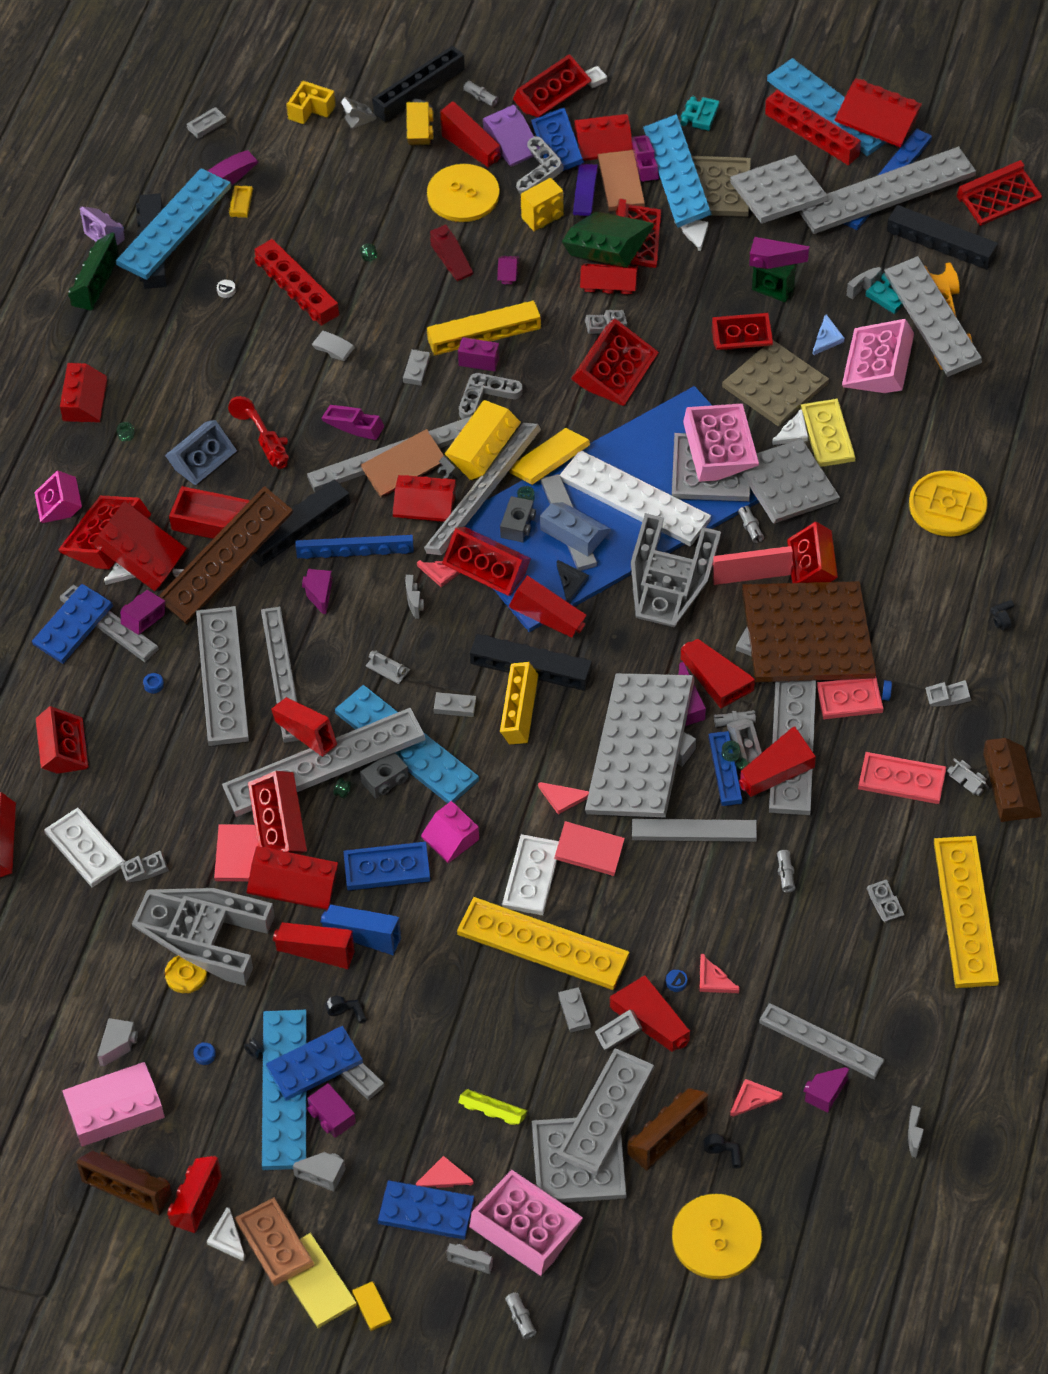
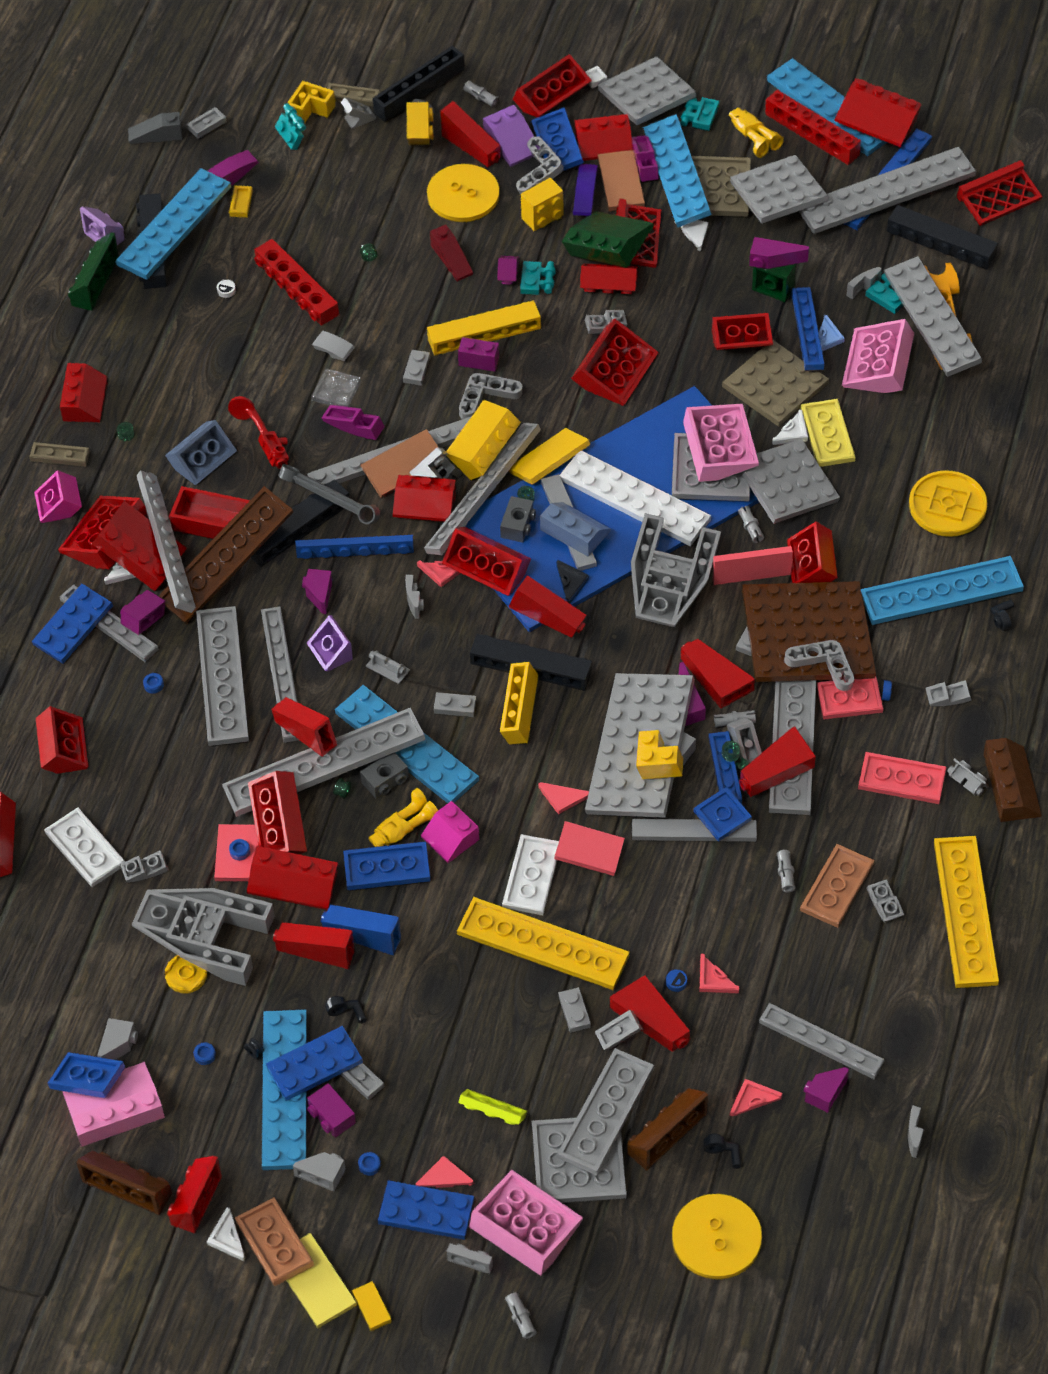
(59, 454): none -> dark tan tile
(86, 1075): none -> blue plate
(156, 129): none -> dark grey slope
(166, 541): none -> light grey plate
(239, 849): none -> blue tile
(290, 127): none -> teal plate
(293, 475): none -> dark grey piece
(330, 645): none -> medium lavender slope
(336, 388): none -> clear plate
(358, 94): none -> dark tan tile
(369, 1163): none -> blue tile
(396, 827): none -> yellow piece
(426, 466): none -> slope
(531, 277): none -> teal plate
(646, 90): none -> light grey plate
(655, 759): none -> yellow brick
(722, 814): none -> blue plate
(750, 126): none -> yellow piece
(807, 329): none -> blue plate
(828, 657): none -> light grey beam
(837, 885): none -> nougat tile
(941, 590): none -> dark azure plate

